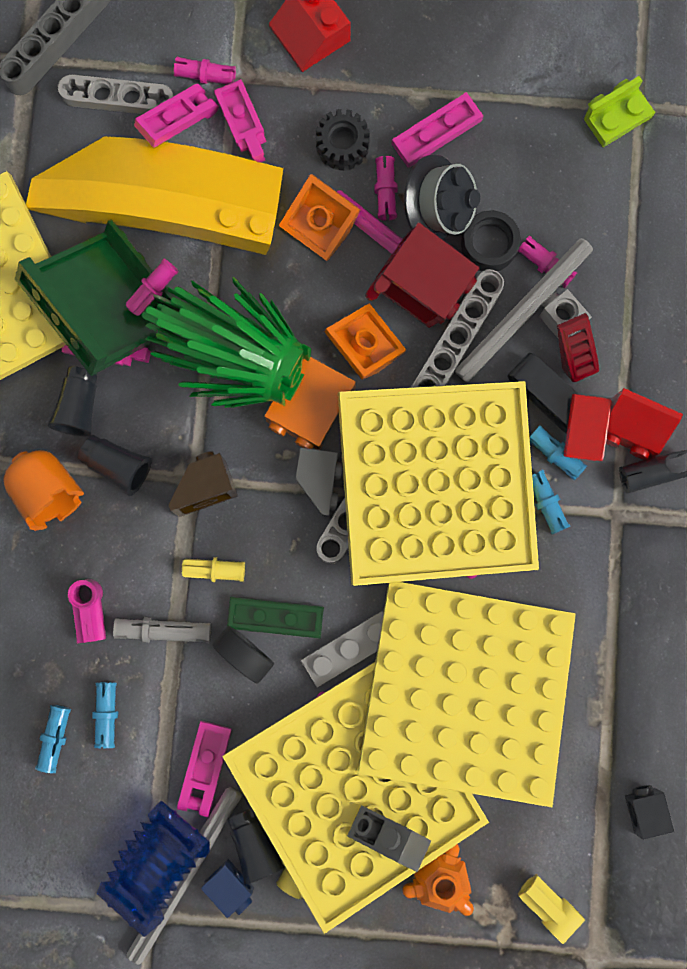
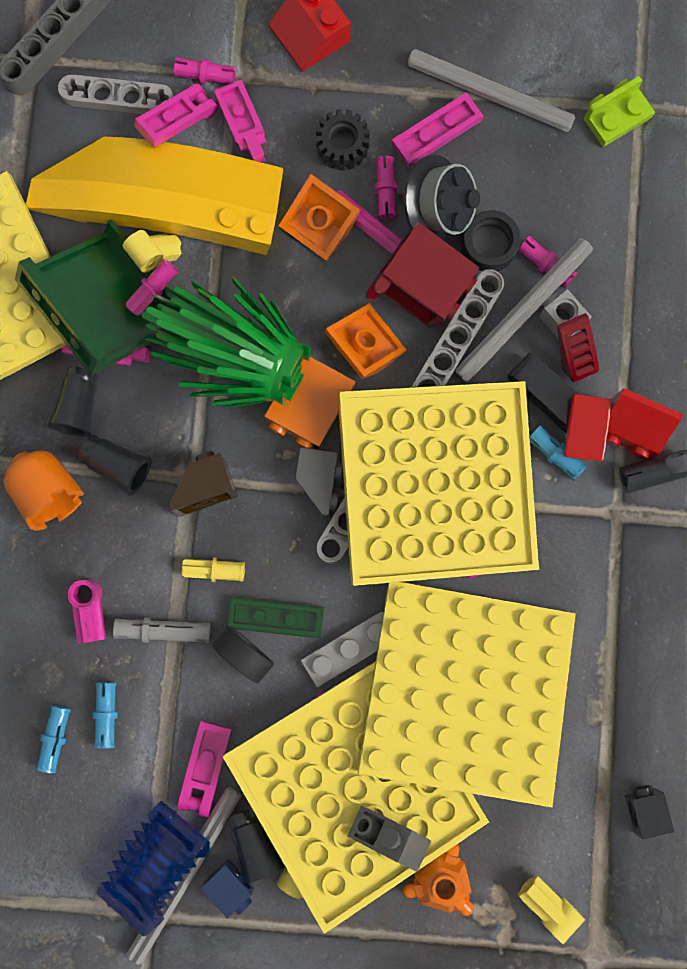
(151, 250): none -> light yellow piece
(491, 90): none -> light grey axle
(548, 503): dark azure pin -> none

